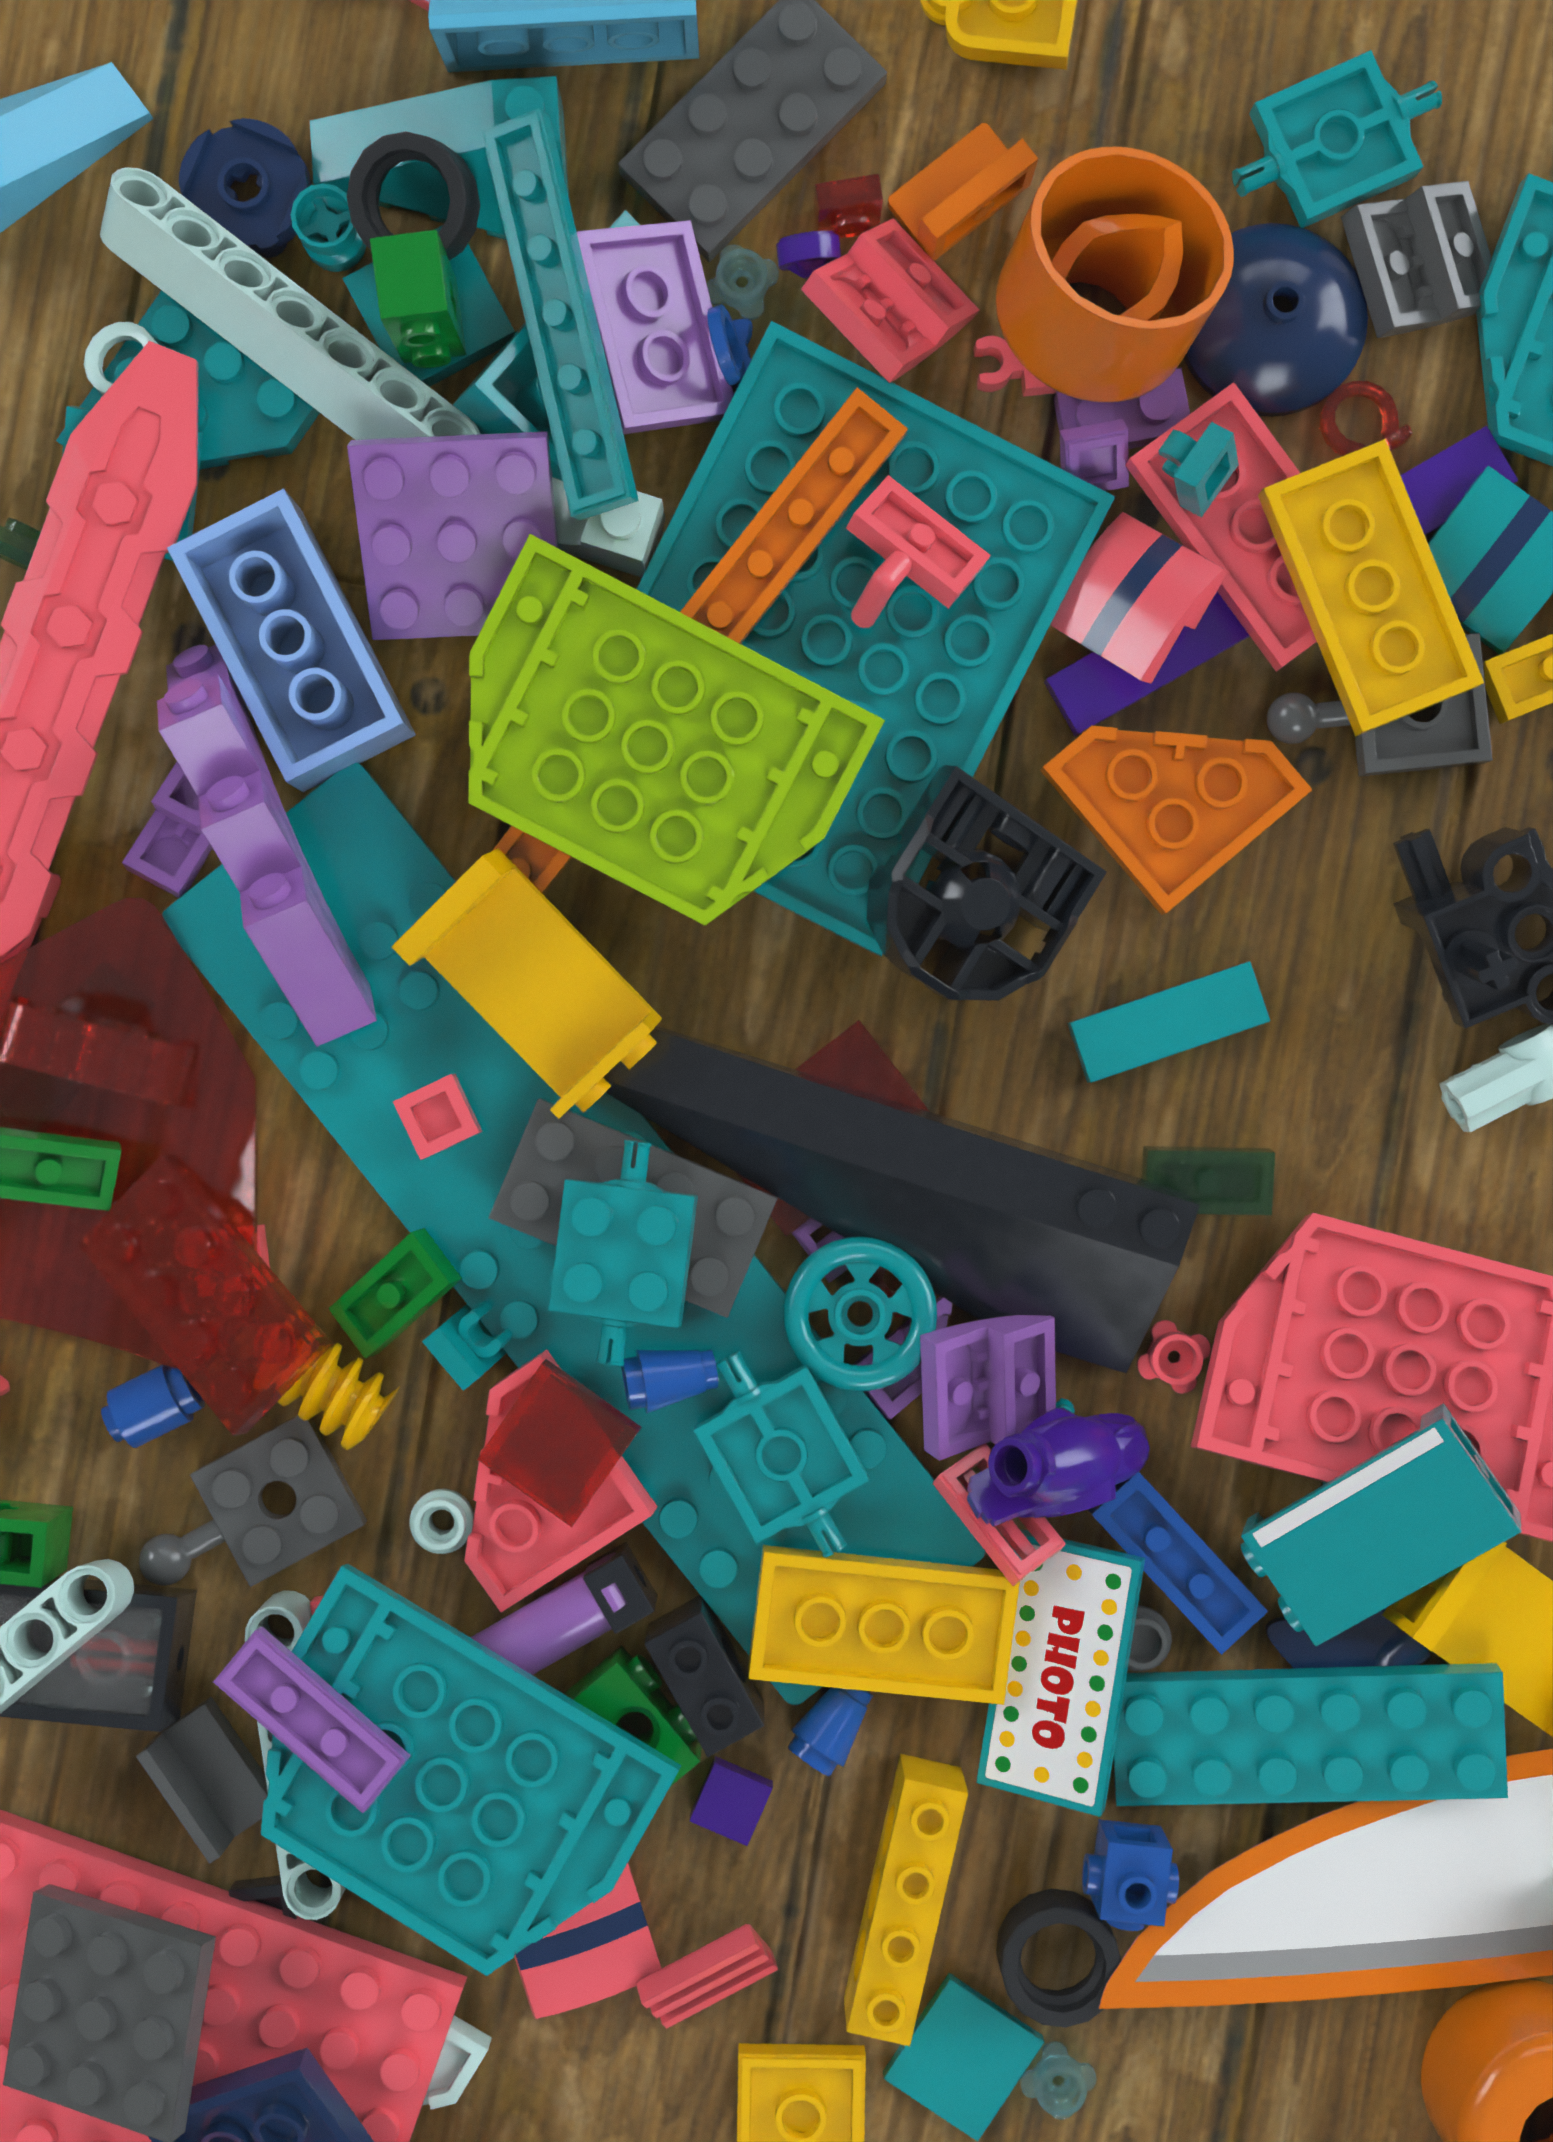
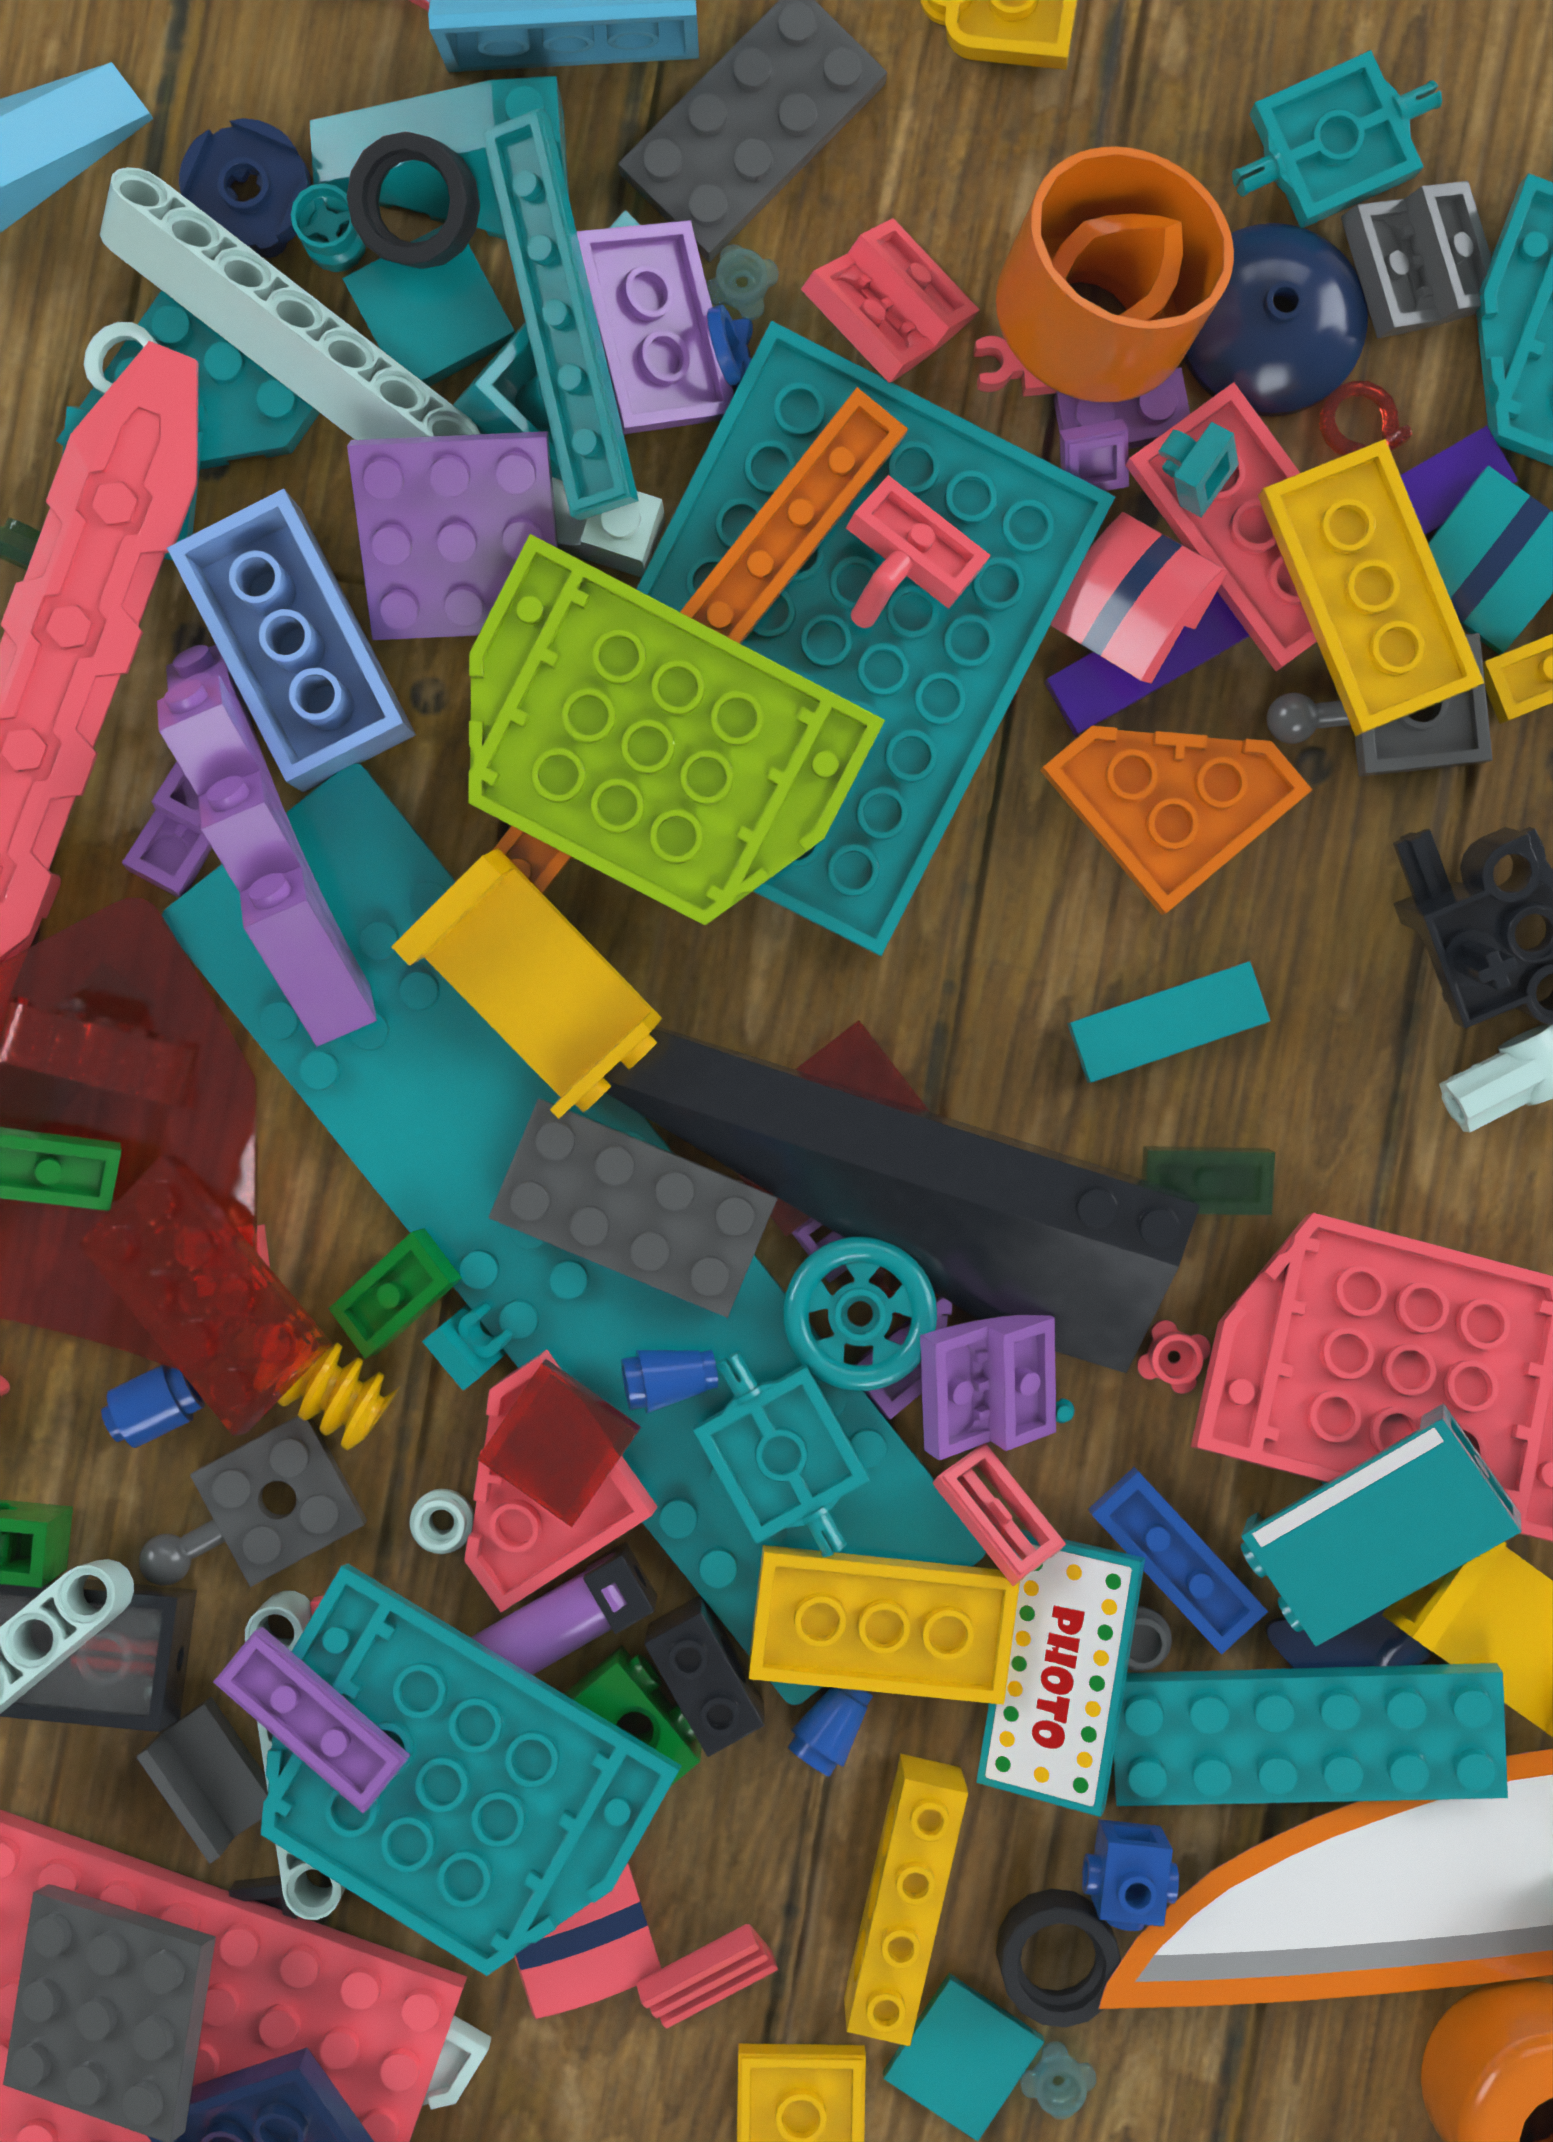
(418, 298): green brick -> none
(437, 1116): coral plate -> none
(623, 1252): teal plate -> none
(731, 1801): dark purple tile -> none
(807, 251): dark purple tile -> none
(848, 205): clear red plate -> none
(962, 189): orange panel -> none
(1044, 889): black connector -> none
(1058, 1466): dark purple animal -> none

